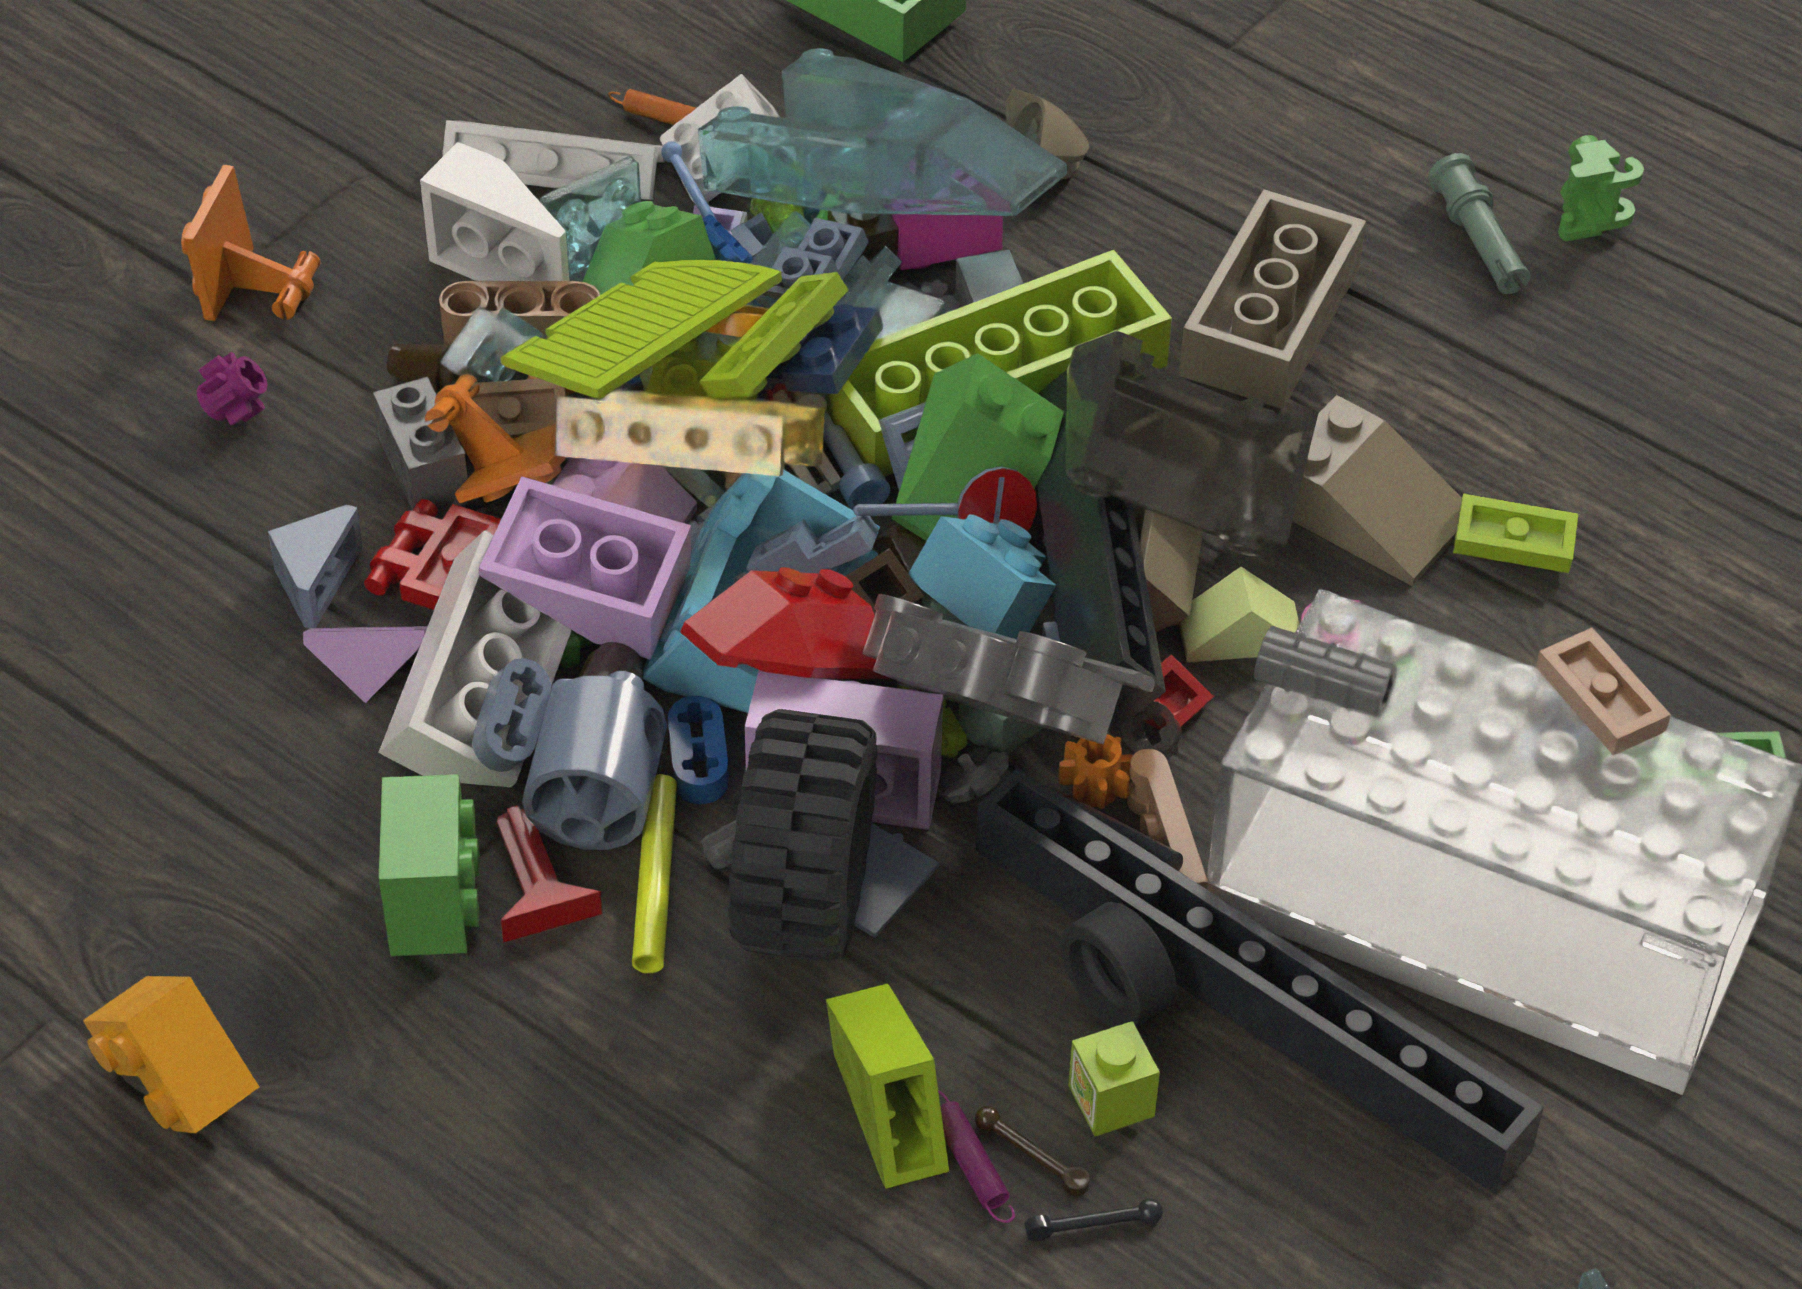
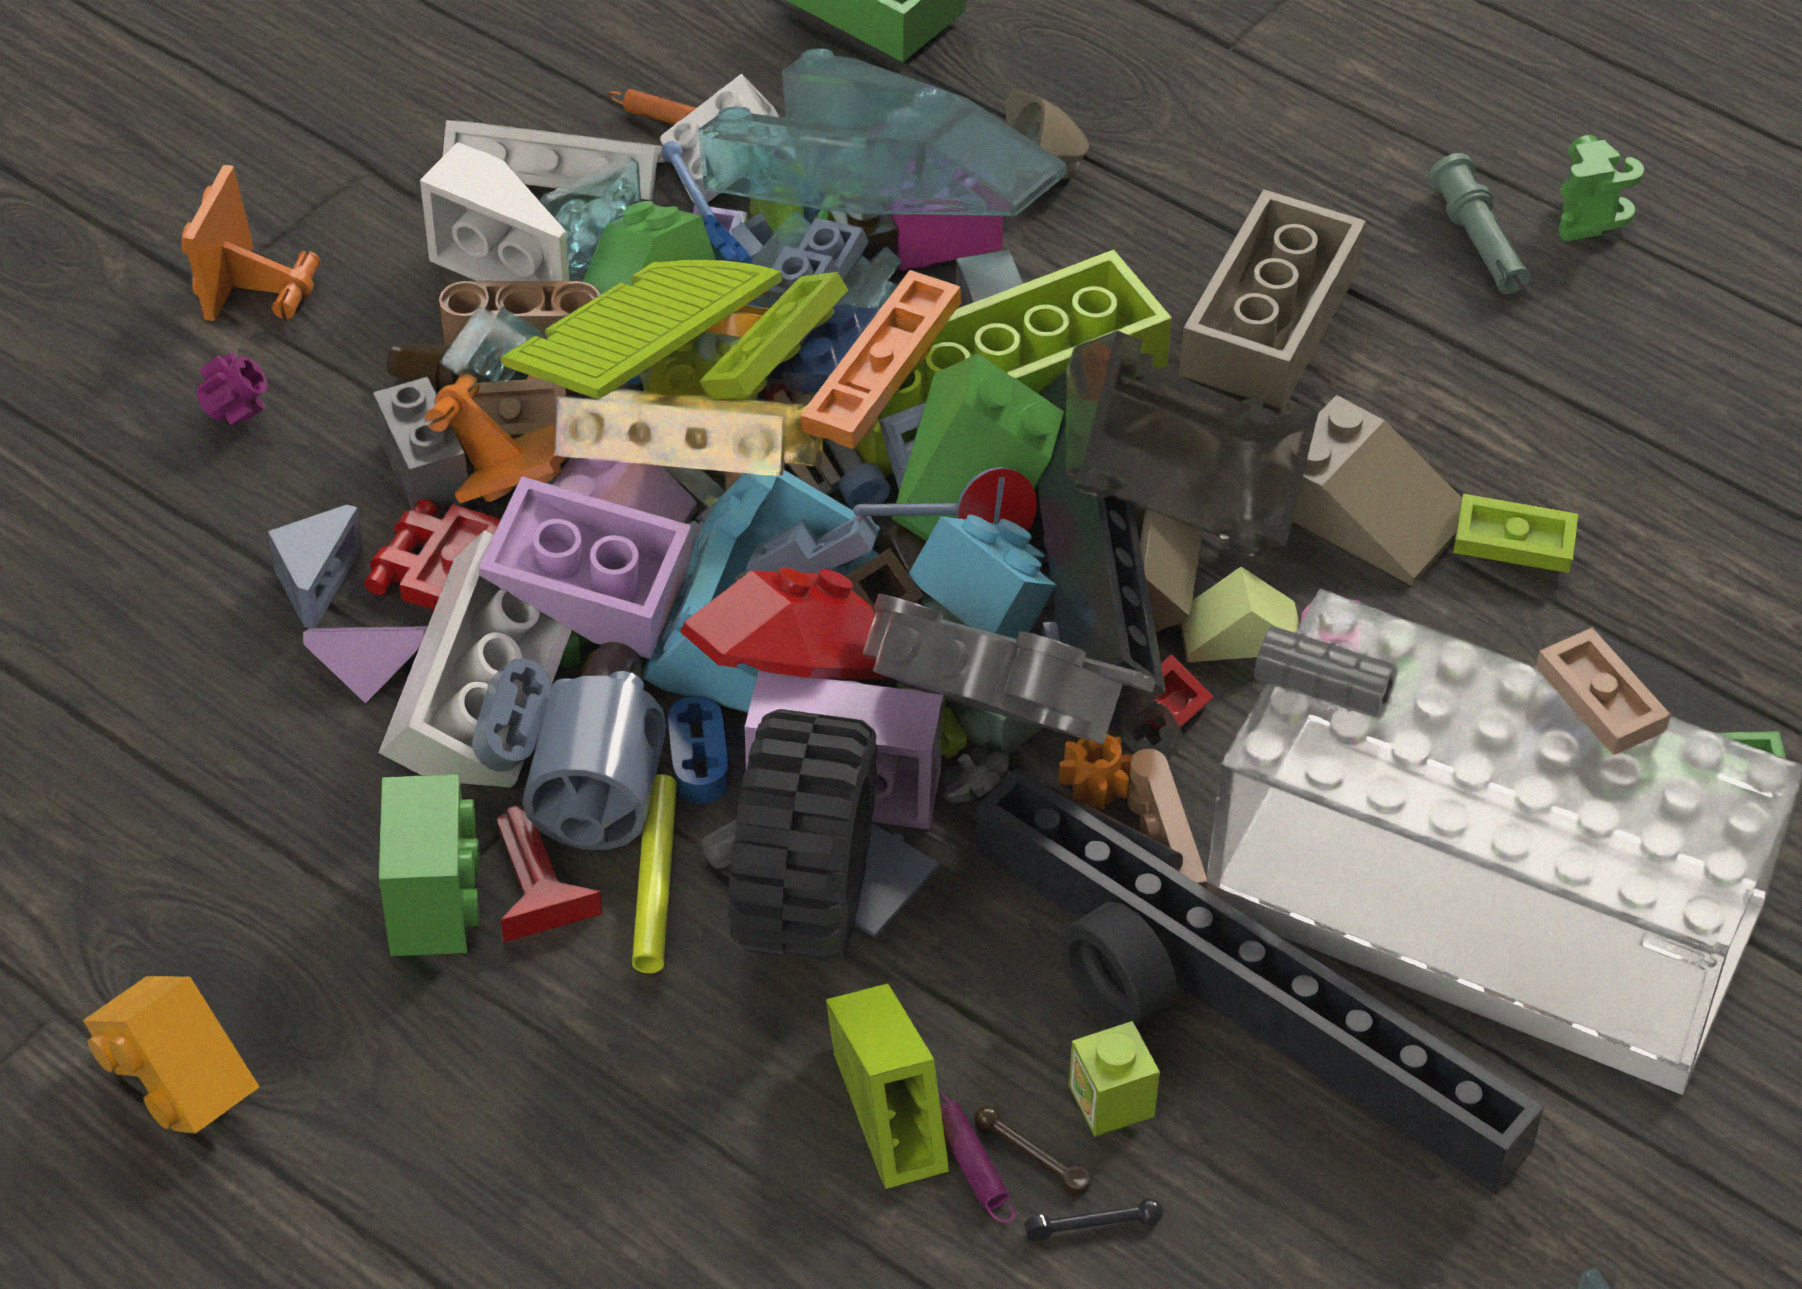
(881, 359): none -> orange hinge

